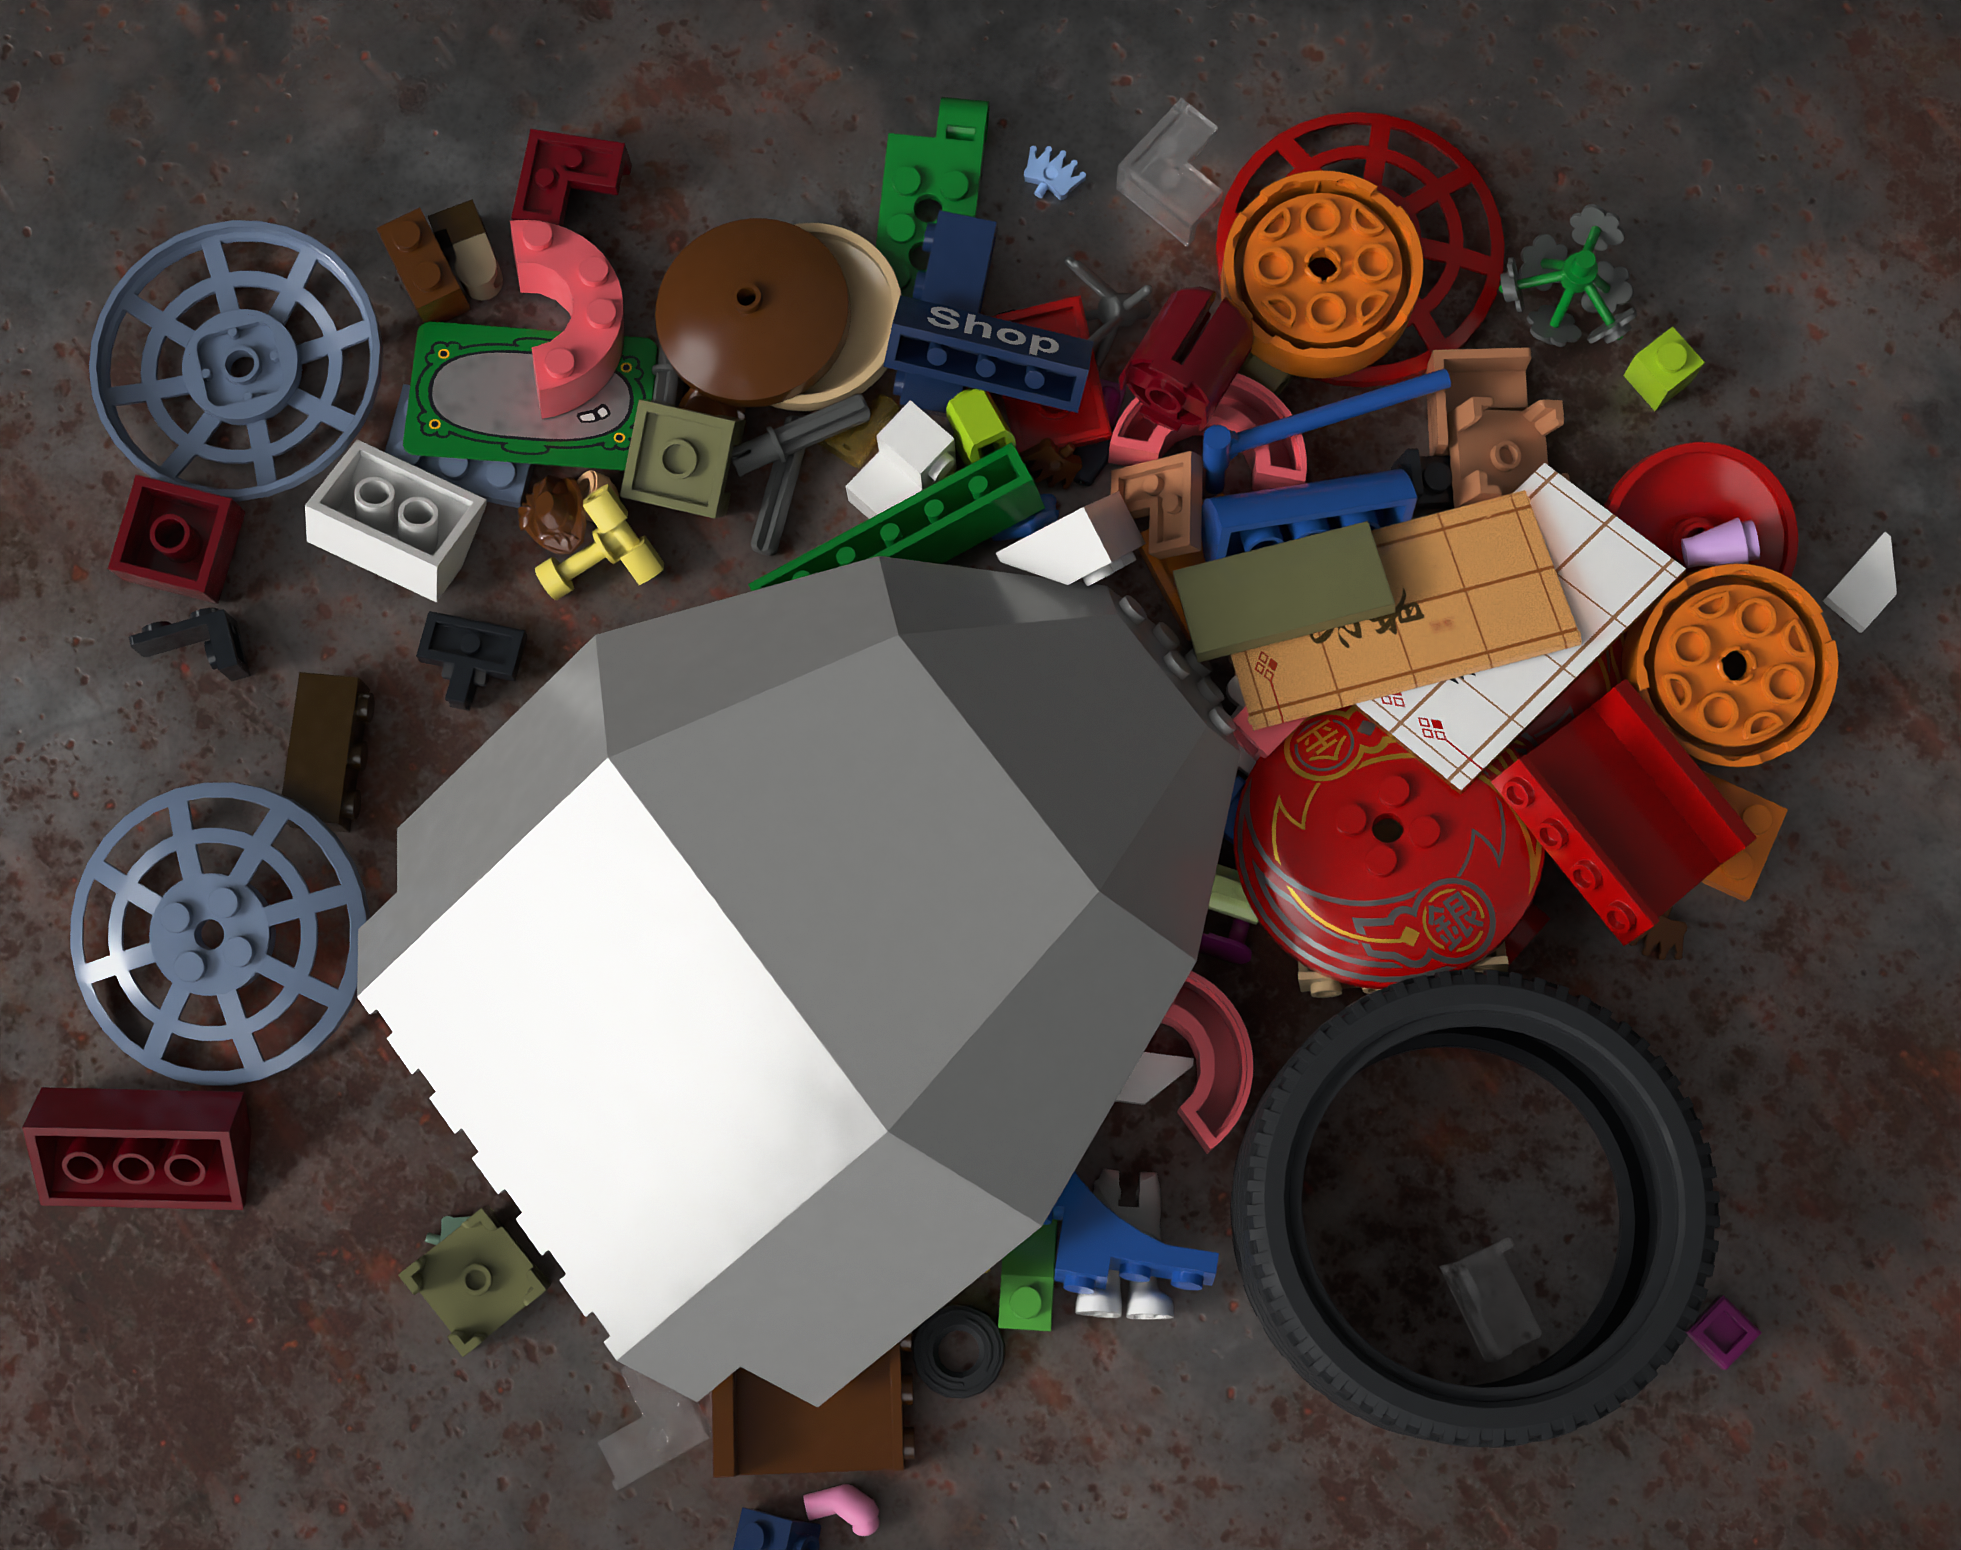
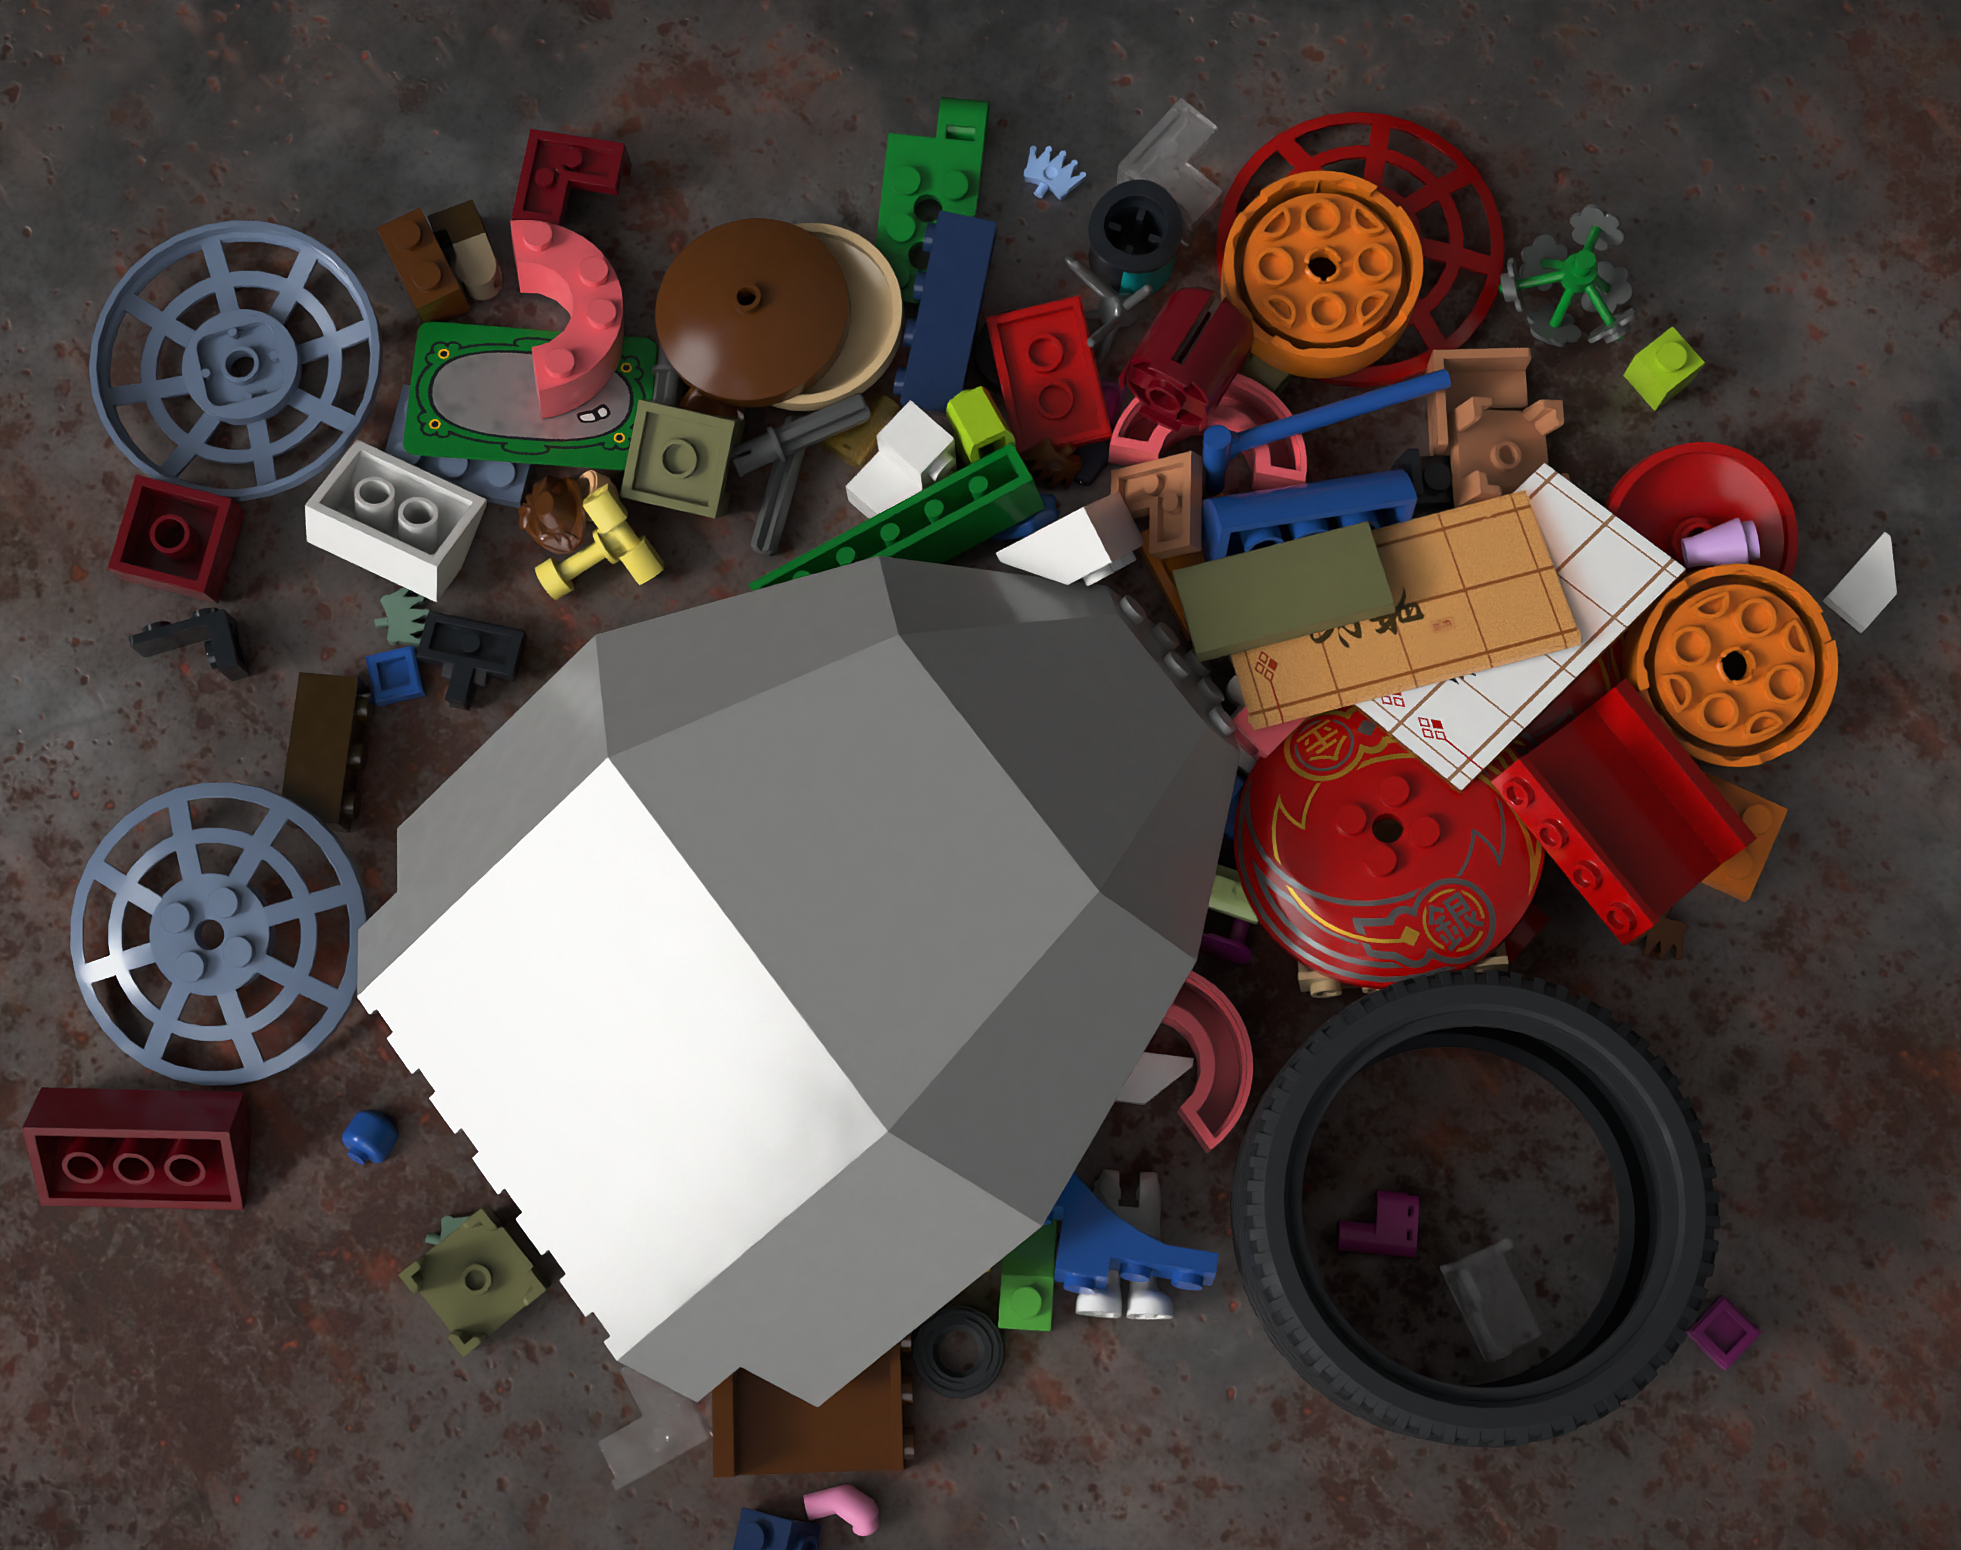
(370, 1137): none -> blue piece
(395, 676): none -> blue tile
(402, 617): none -> sand green piece
(988, 354): dark blue brick -> none
(1134, 236): none -> black hat
(1389, 1227): none -> dark pink piece

